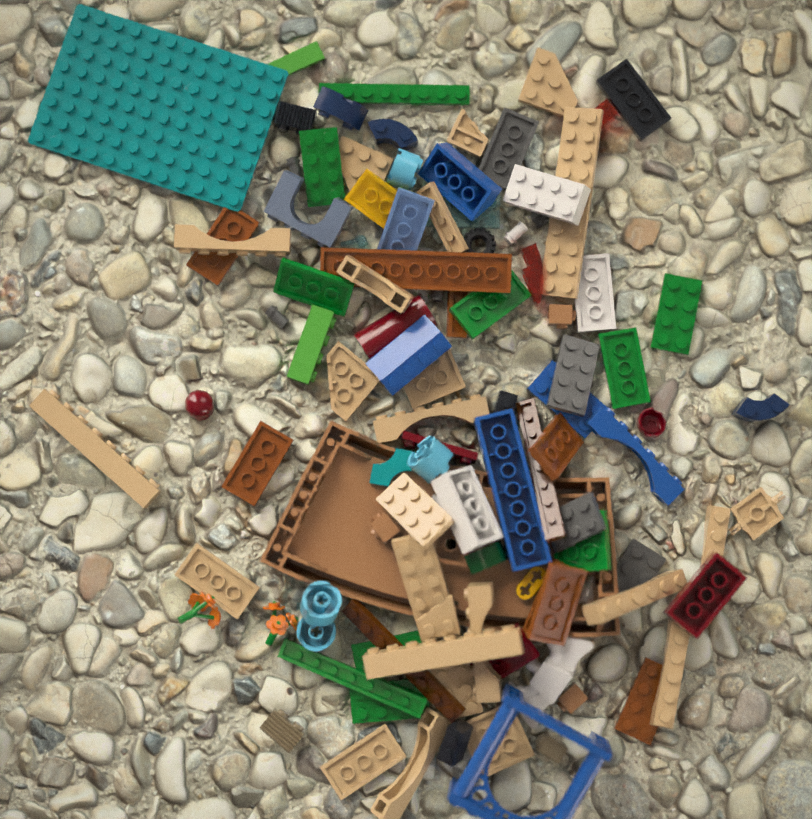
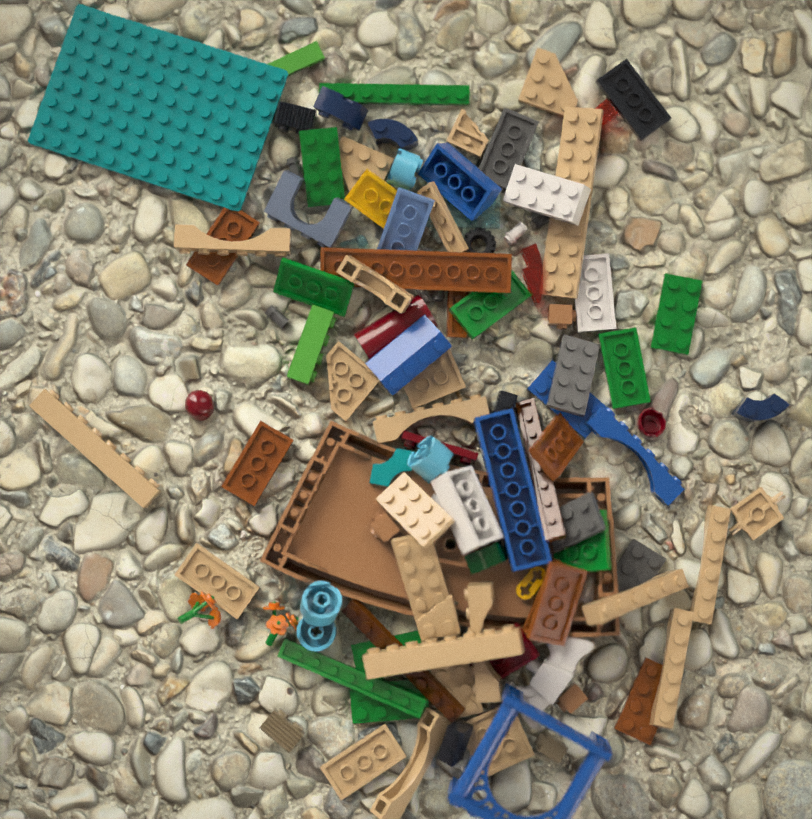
(705, 595): dark red brick -> none

